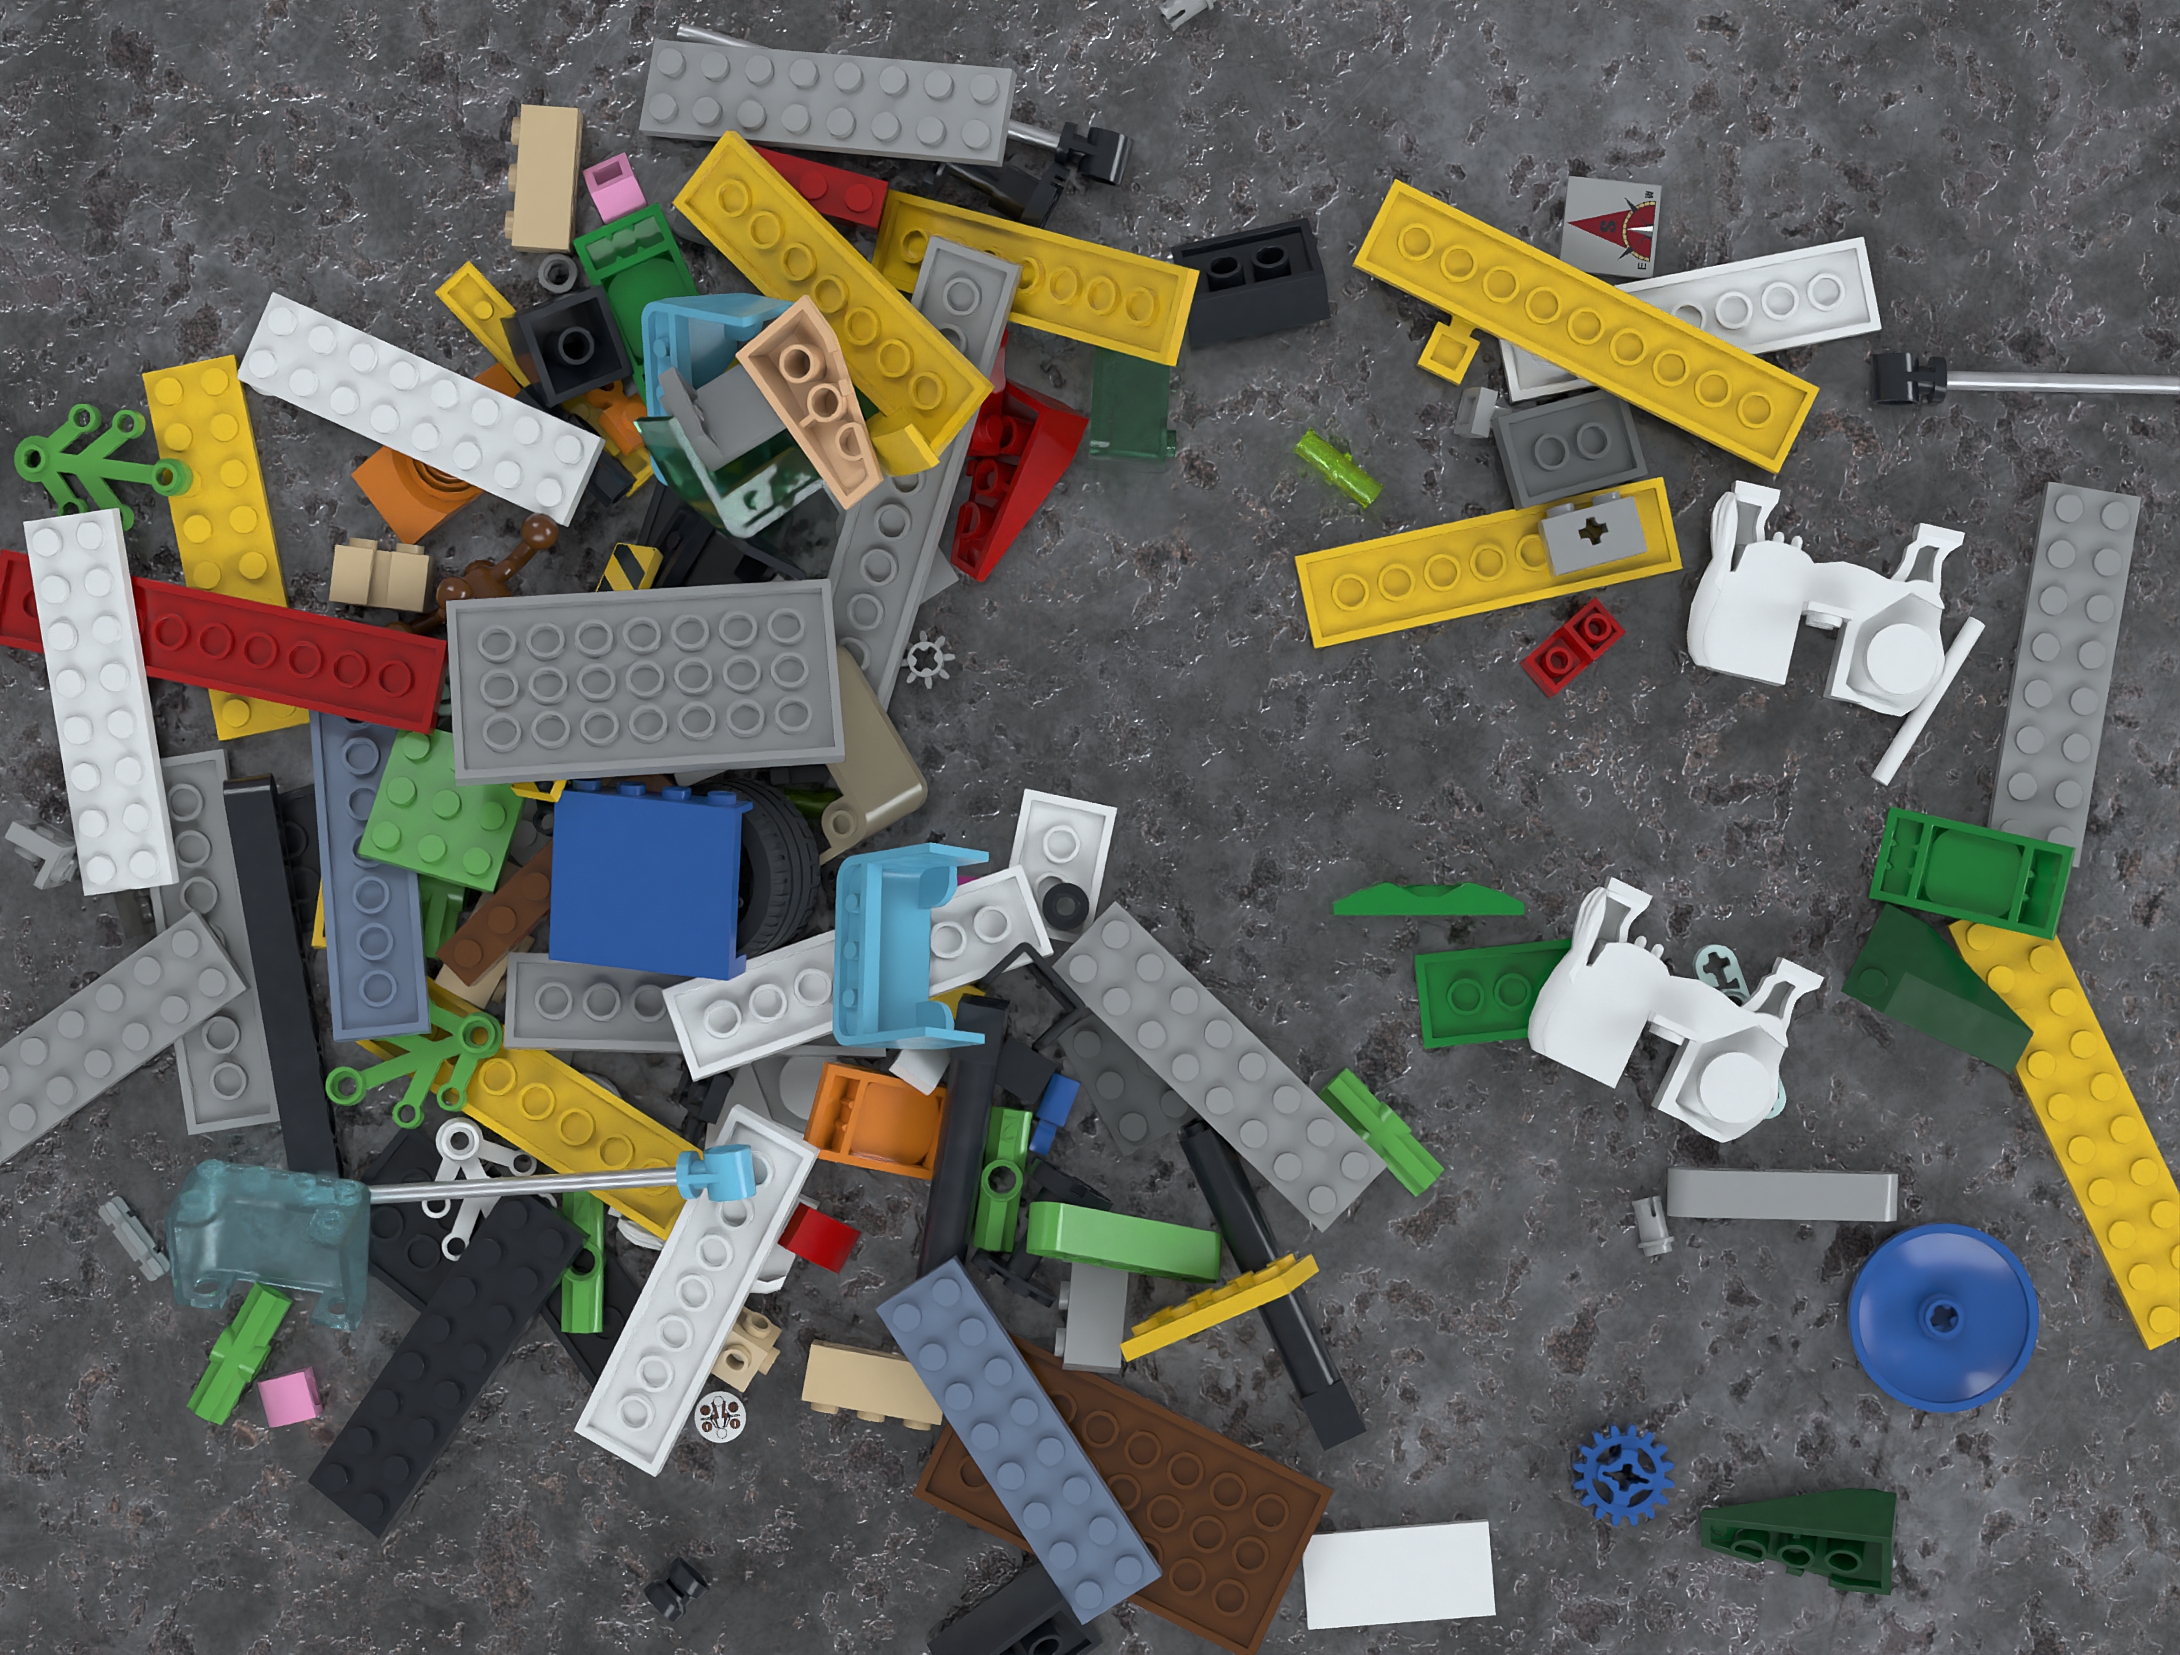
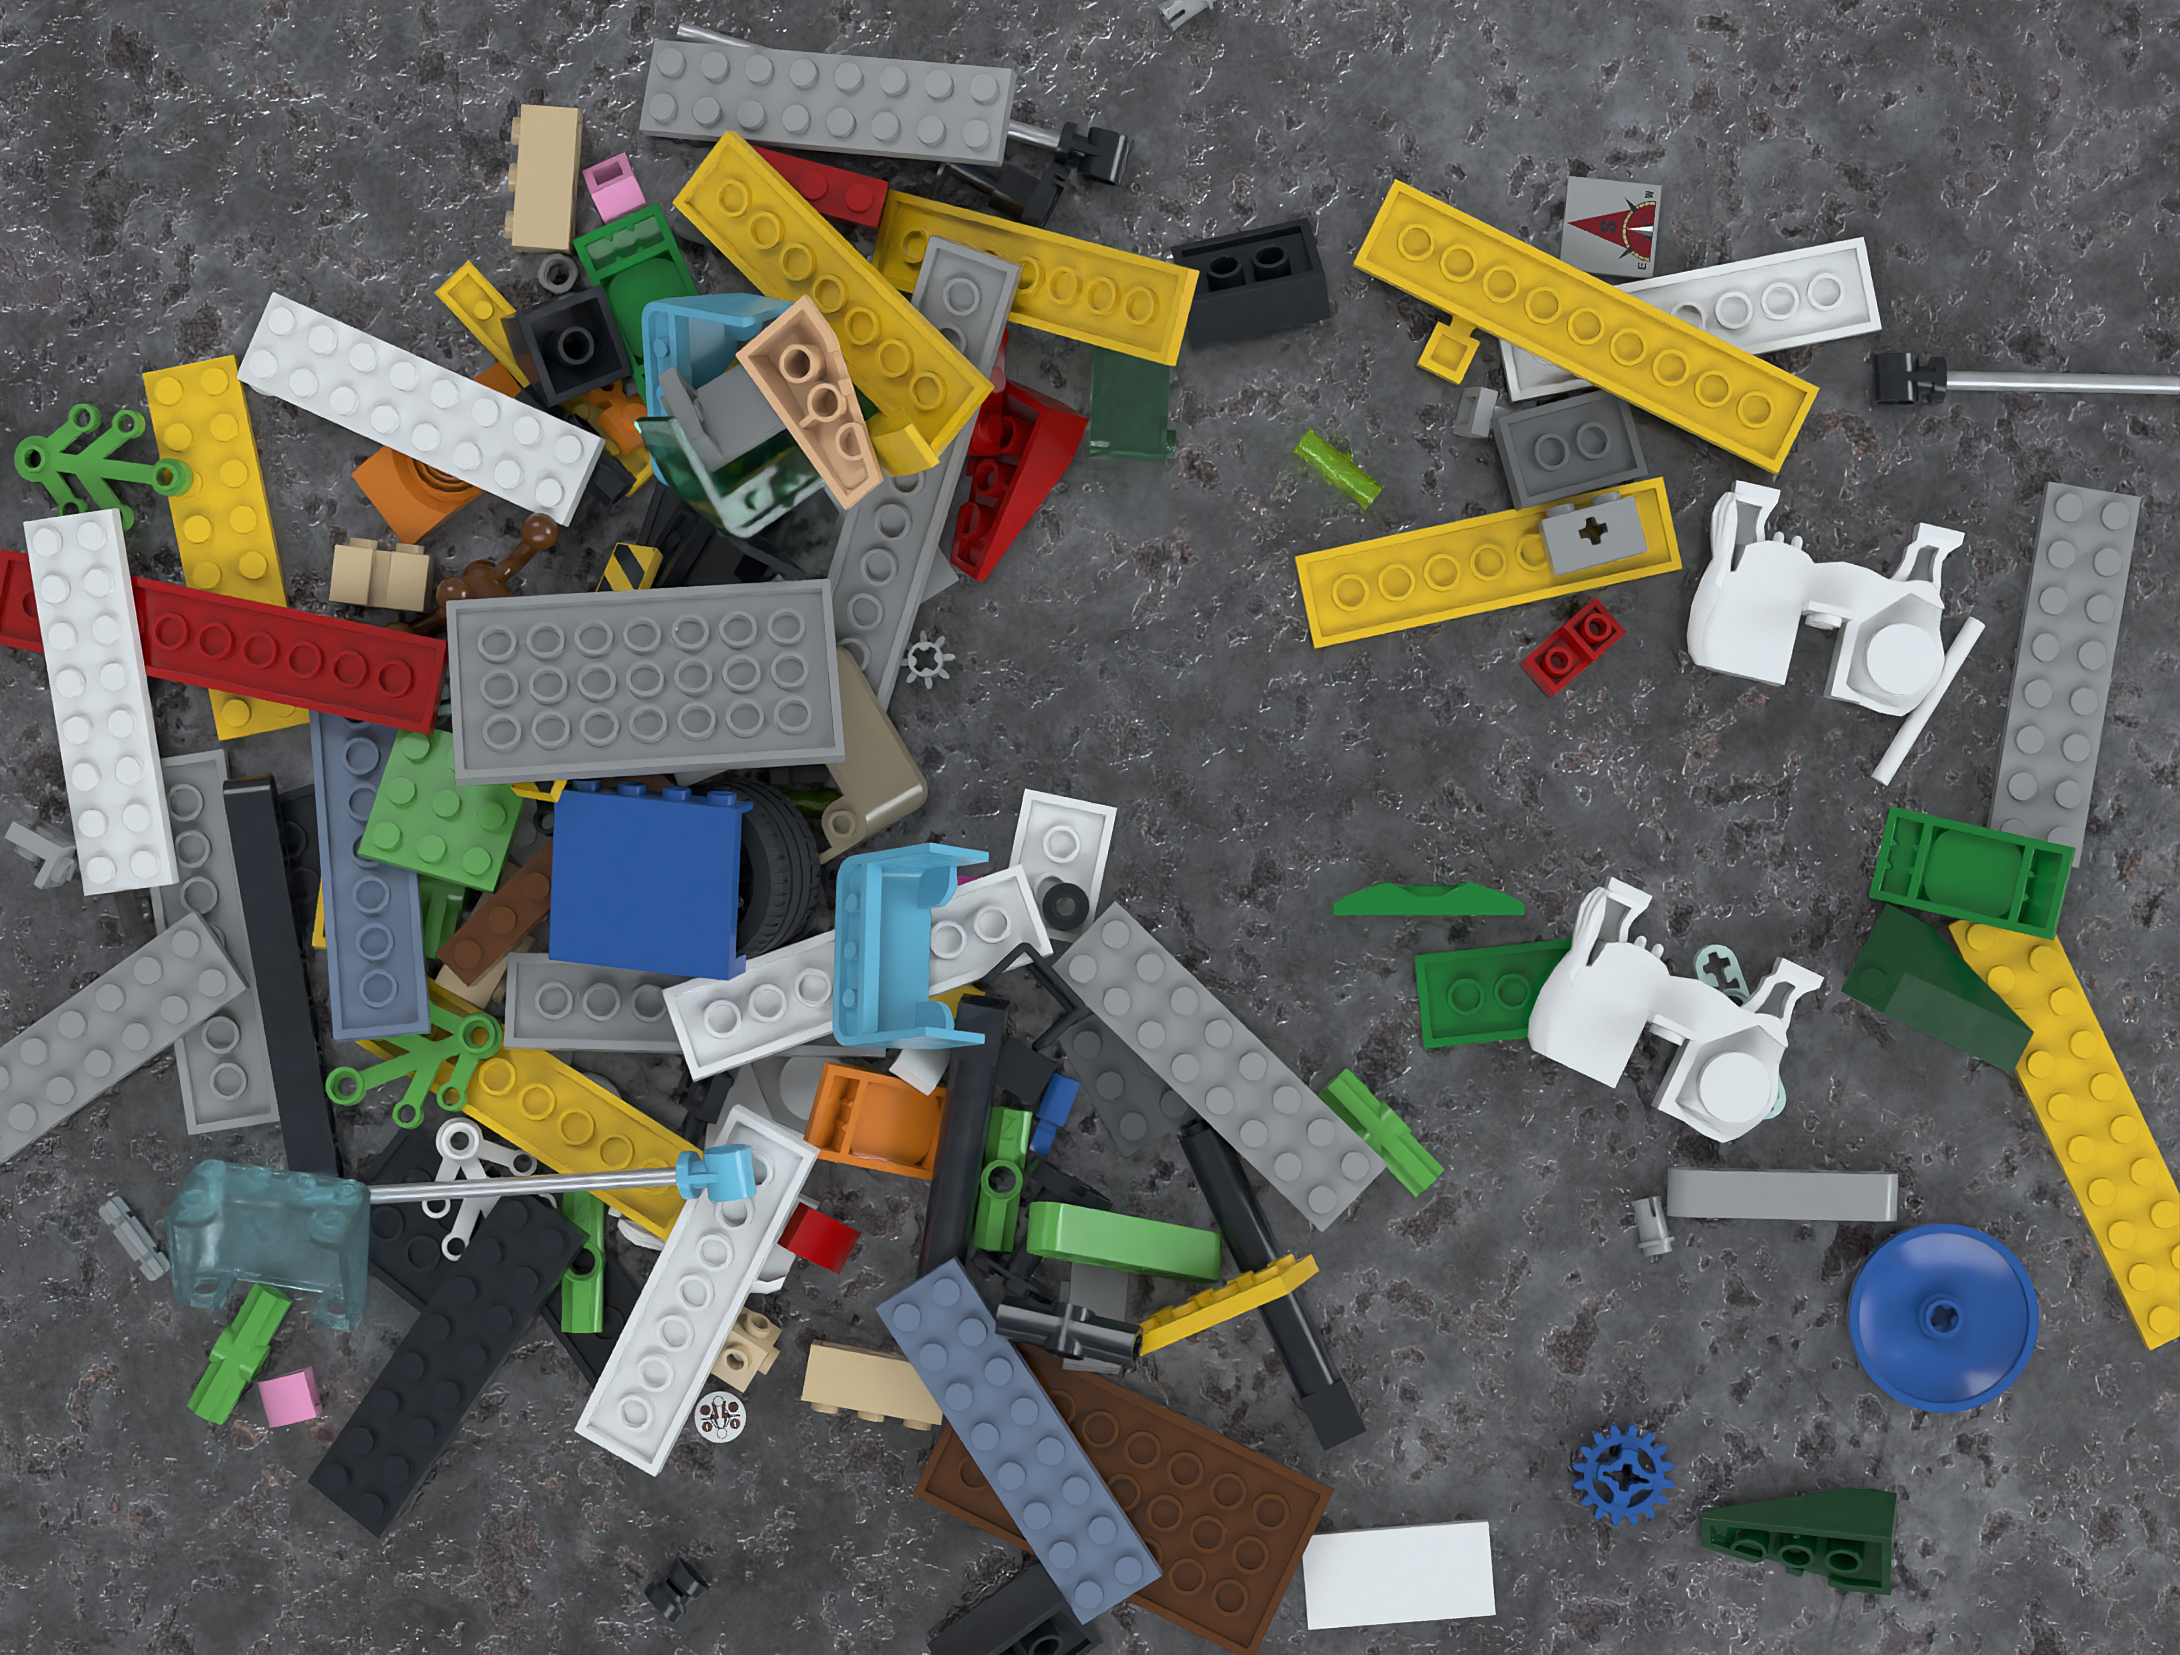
(1069, 1331): none -> black piece

